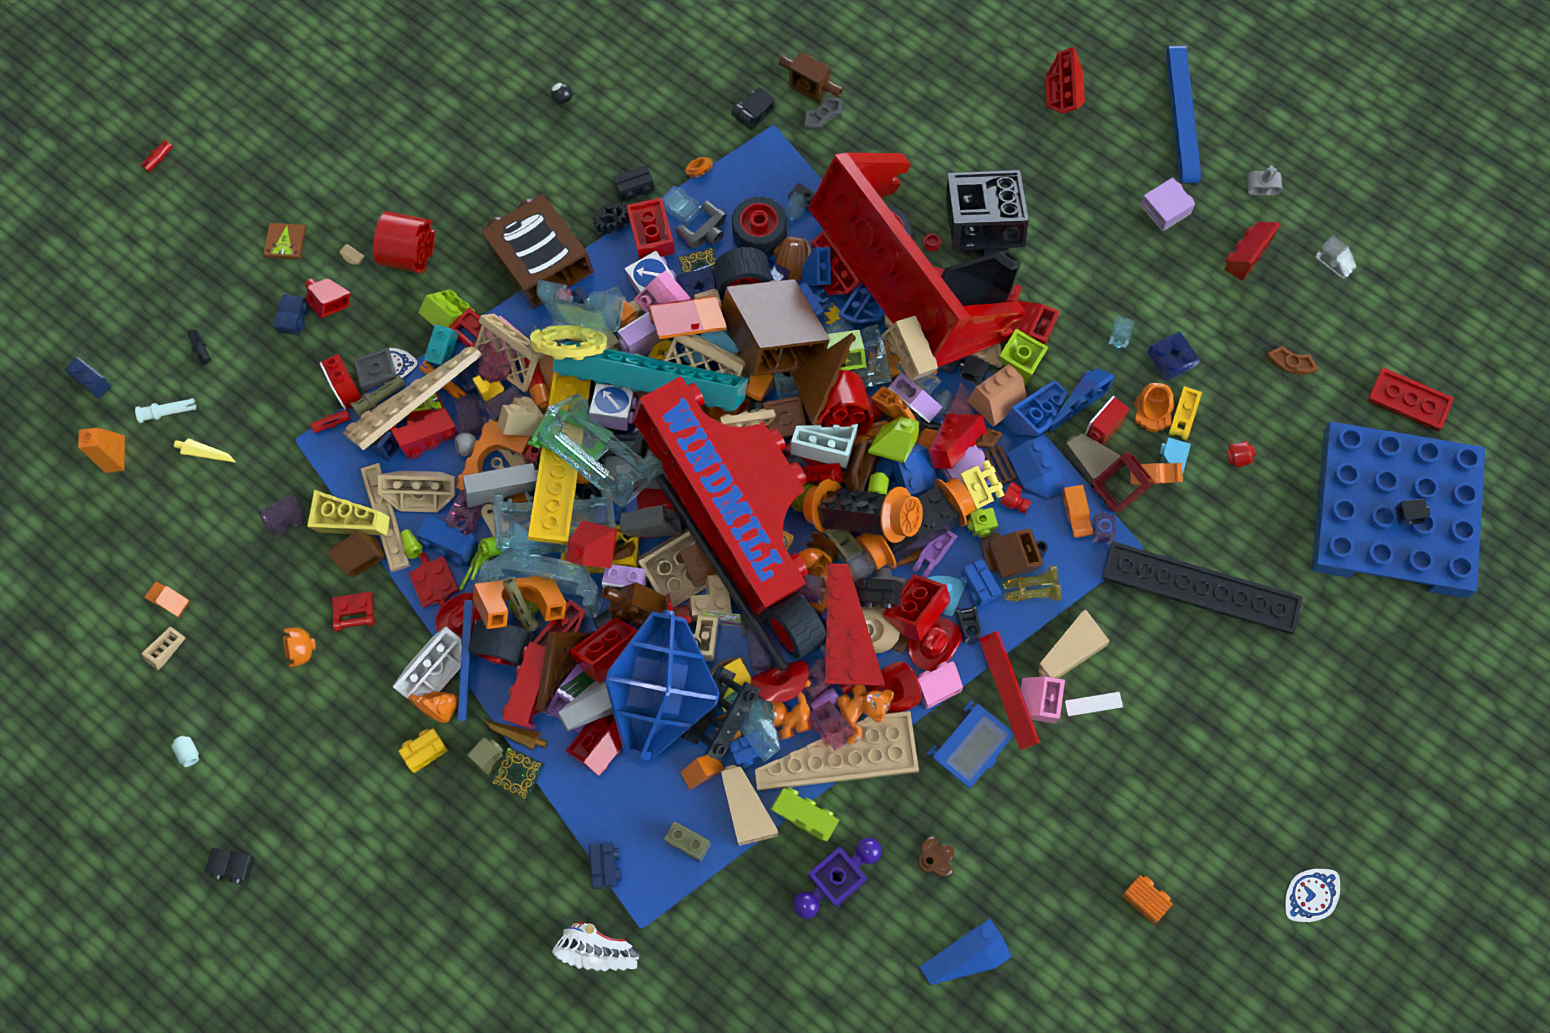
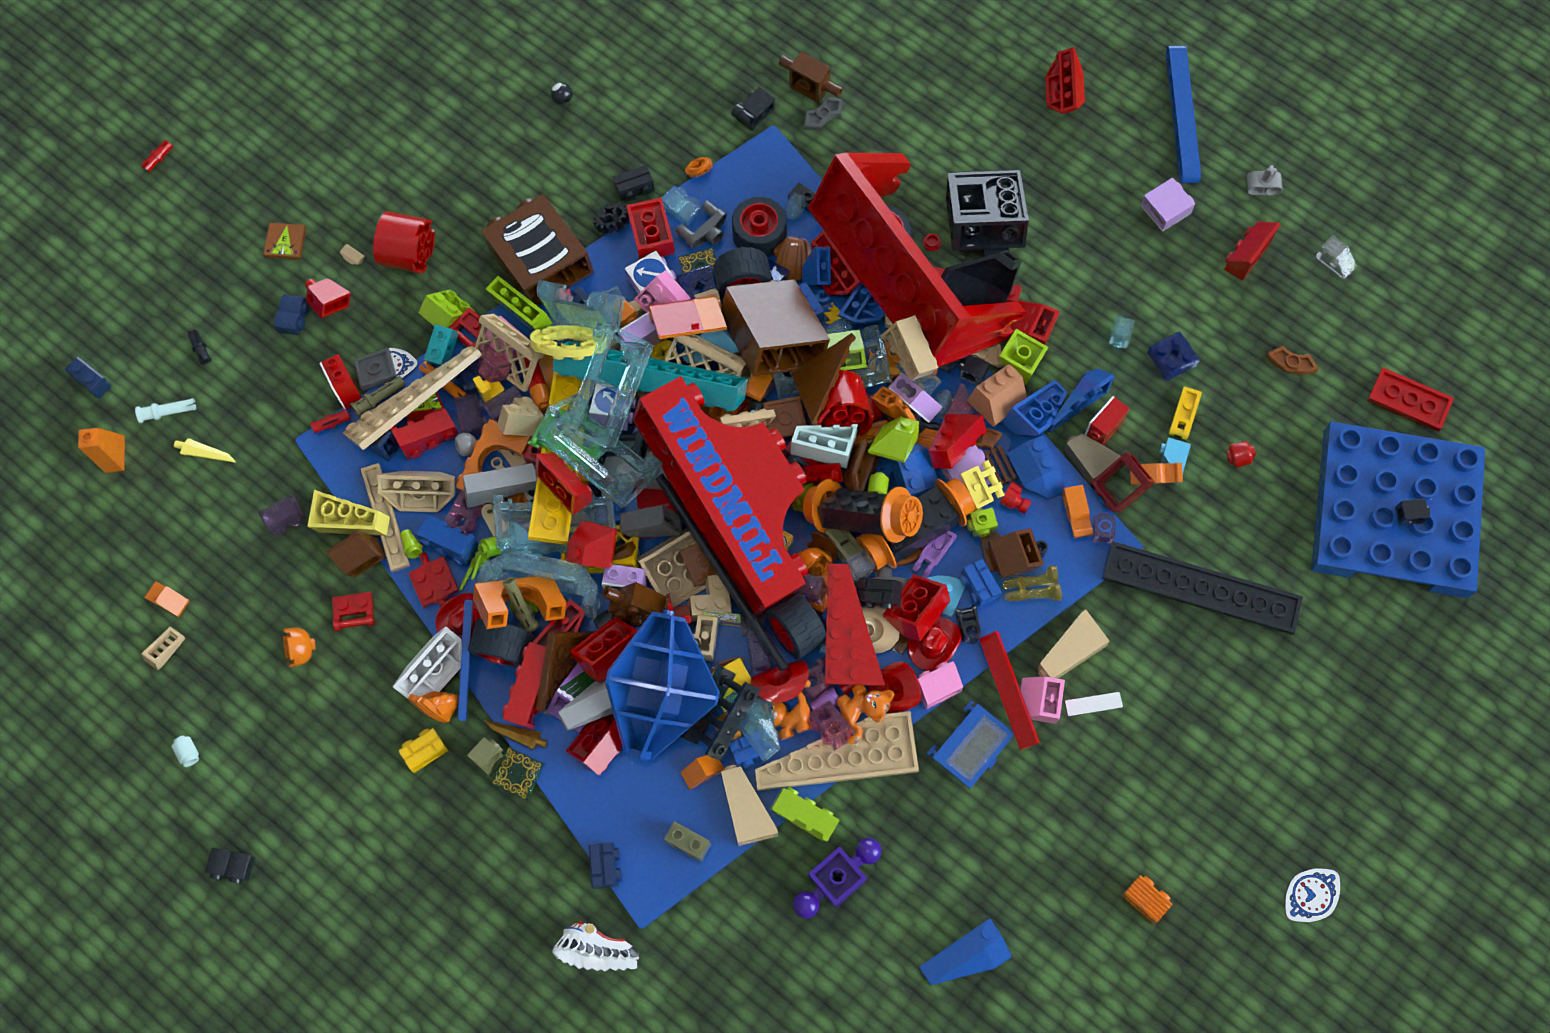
(518, 305): none -> lime brick
(563, 482): none -> red slope
(637, 356): none -> clear light blue windscreen
(938, 855): reddish brown plate -> none
(1154, 407): orange hair -> none

